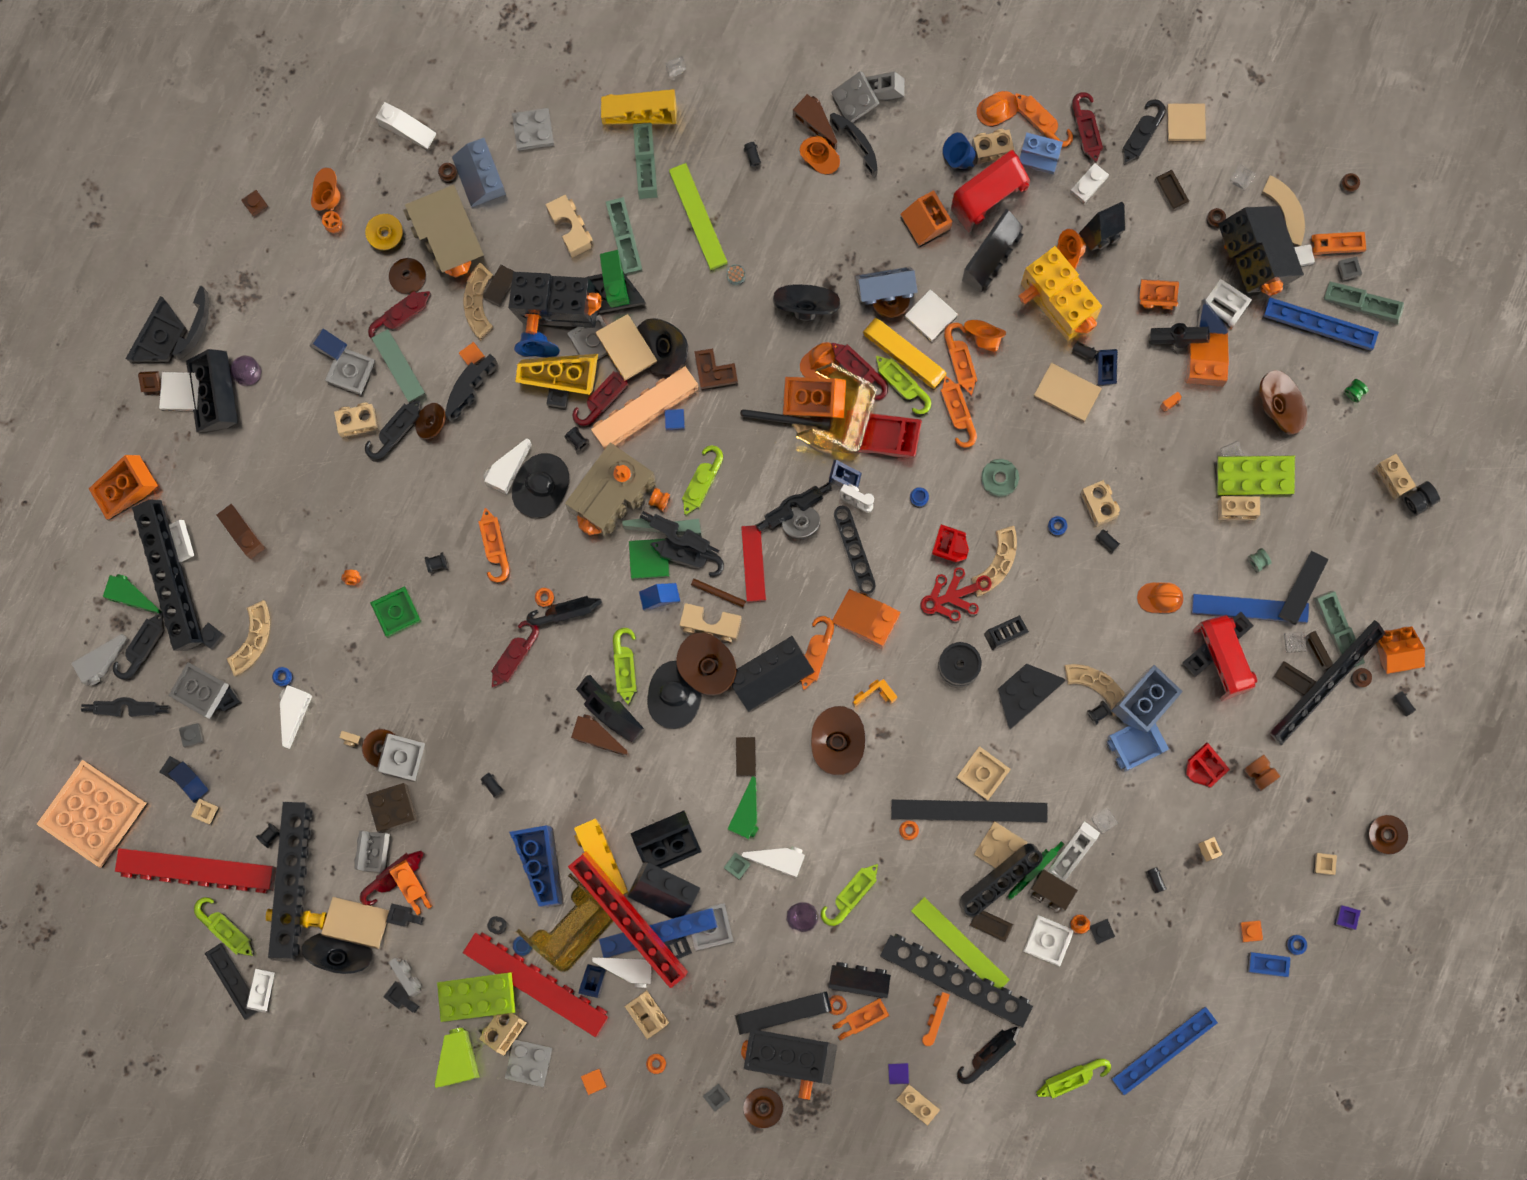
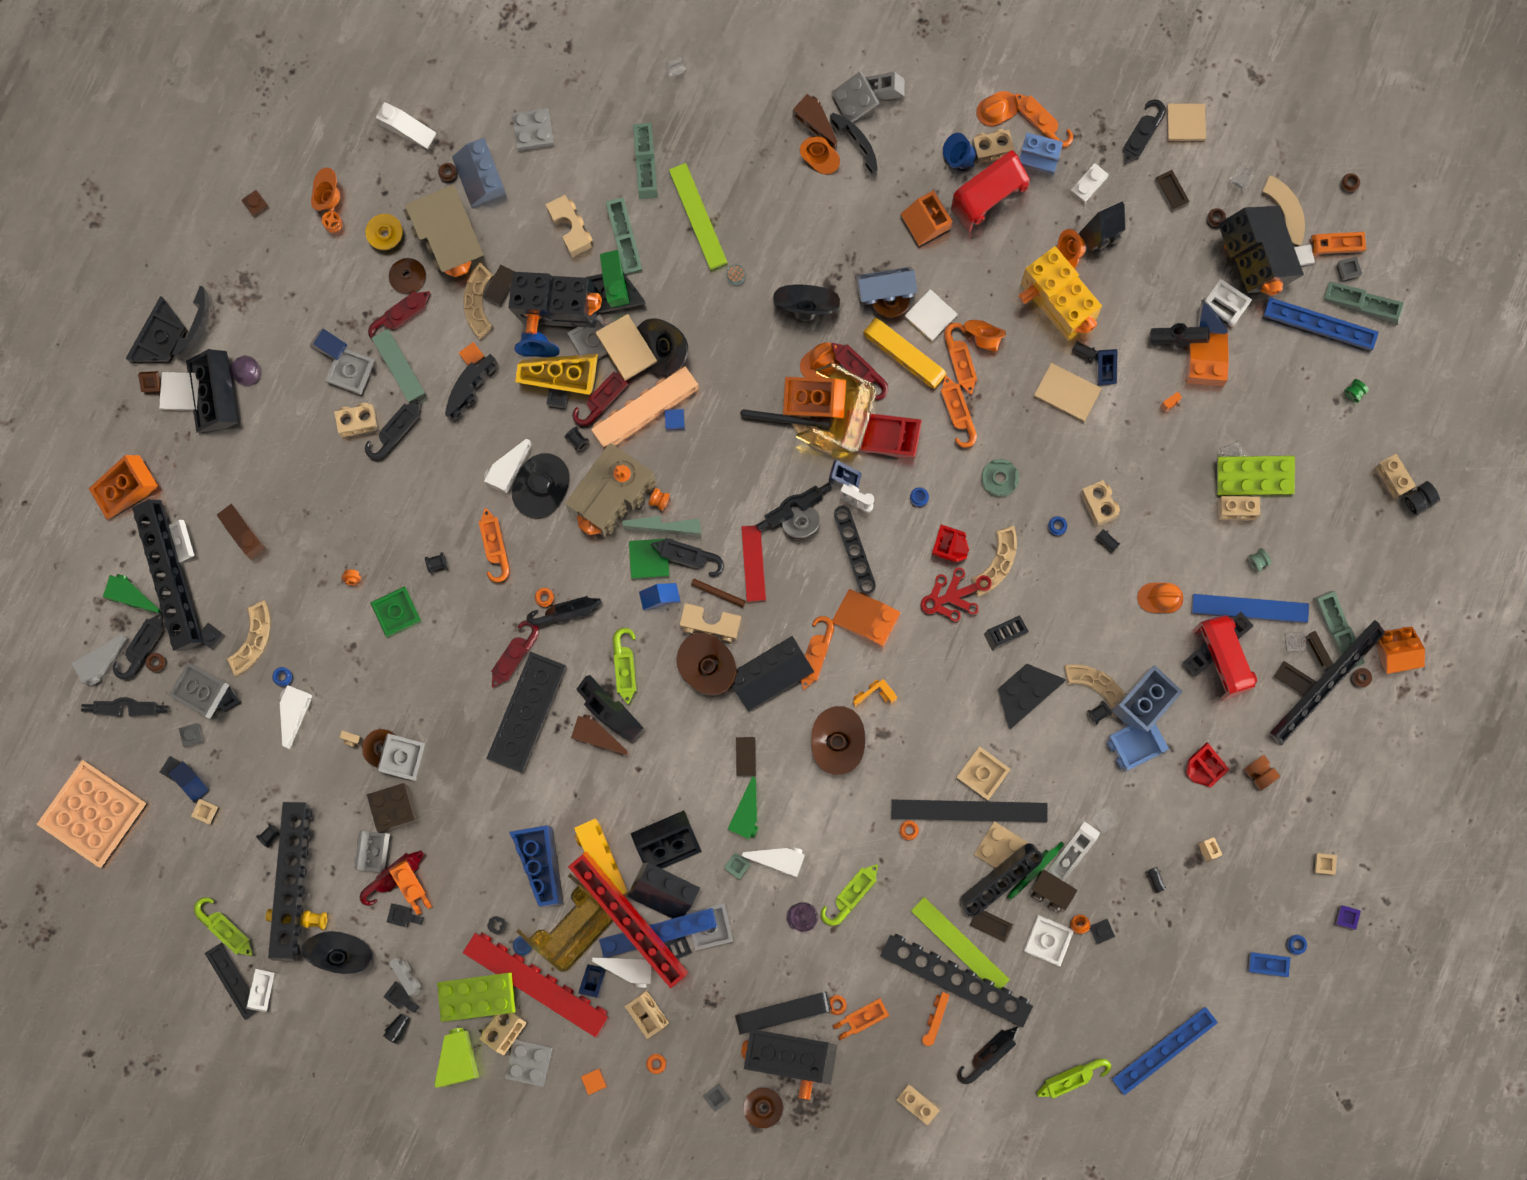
(149, 662): none -> reddish brown plate
(195, 869): red brick -> none
(355, 923): tan tile -> none
(396, 1029): none -> black cone
(430, 421): reddish brown dish -> none
(491, 784): black pin -> none
(526, 712): none -> black plate
(639, 108): yellow wedge -> none
(671, 698): black hat -> none
(688, 539): black piece -> none
(701, 481): lime plate -> none
(713, 375): reddish brown plate -> none
(752, 154): black pin -> none
(859, 980): black slope -> none
(898, 1073): dark purple tile -> none
(902, 382): lime plate -> none
(967, 656): black wheel -> none
(993, 251): black slope -> none
(1087, 127): dark red plate -> none
(1158, 293): orange bracket -> none
(1251, 931): orange plate -> none
(1283, 402): reddish brown hat -> none
(1303, 587): black tile -> none
(1396, 829): reddish brown dish -> none
(1404, 703): black pin -> none

